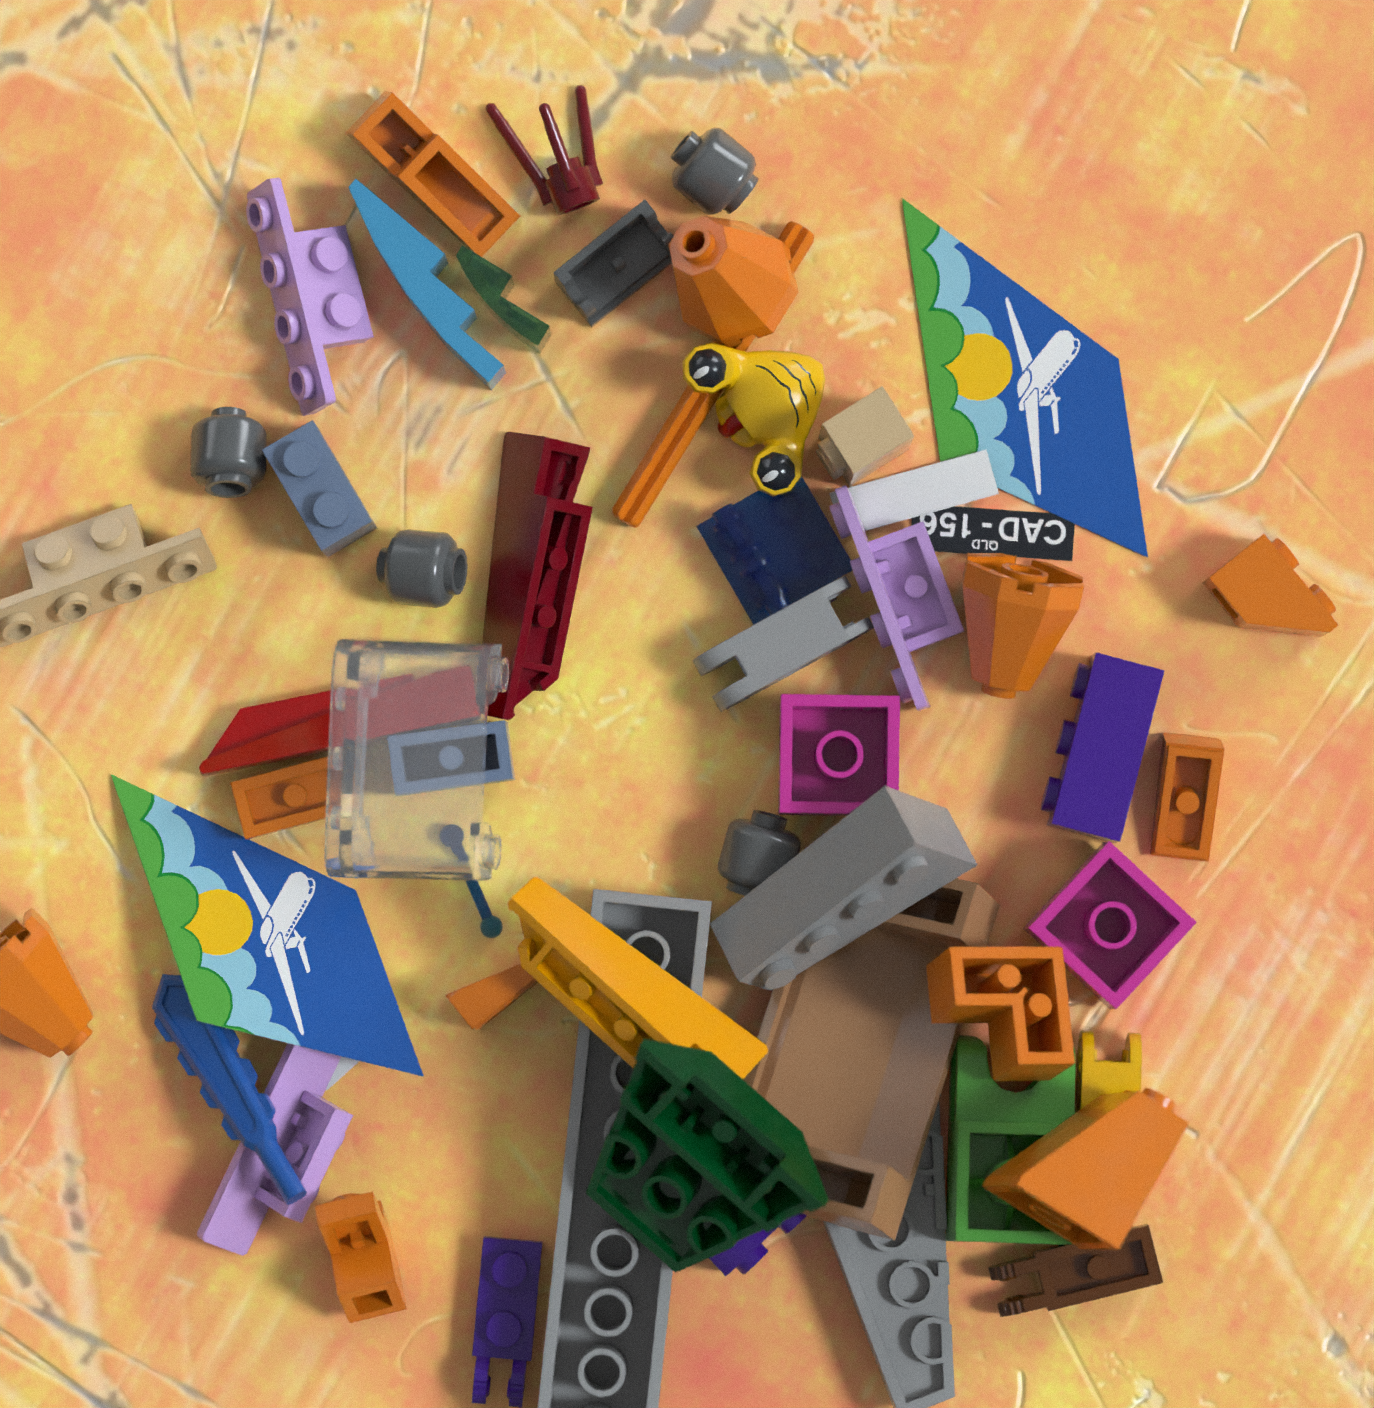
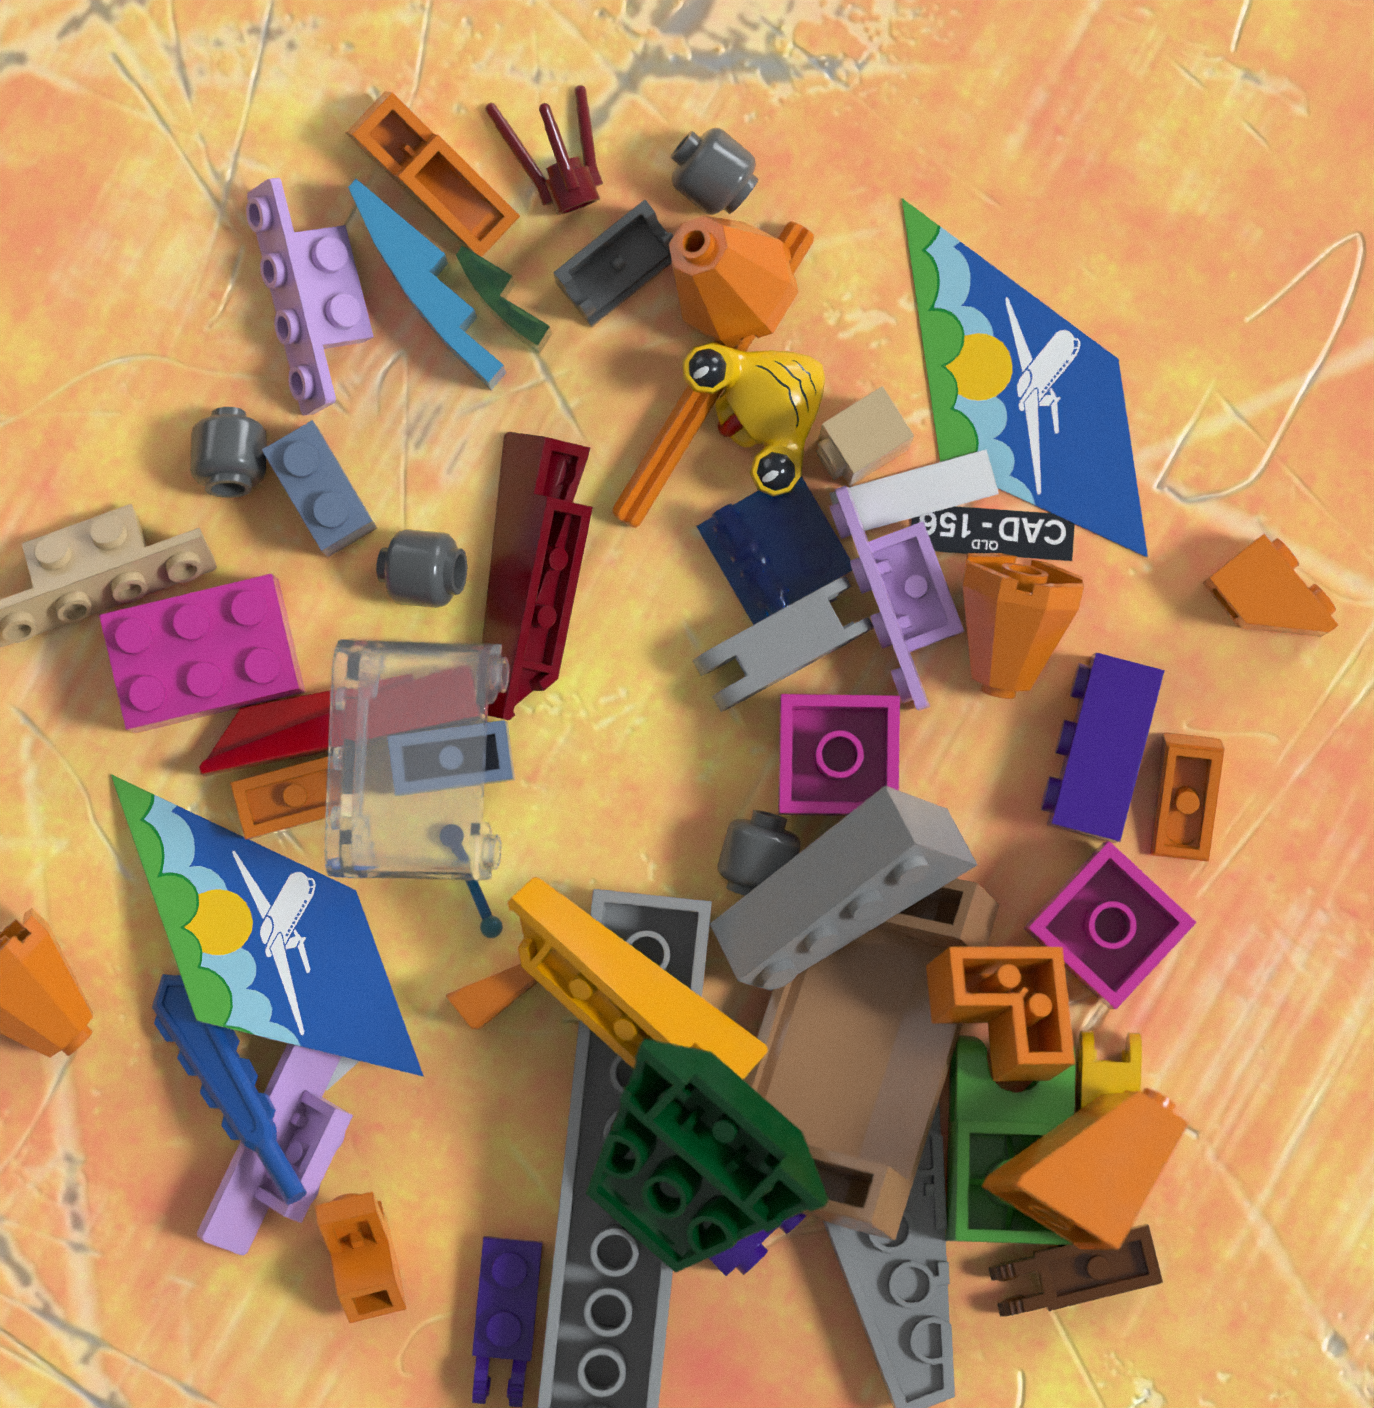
(202, 653): none -> dark pink brick

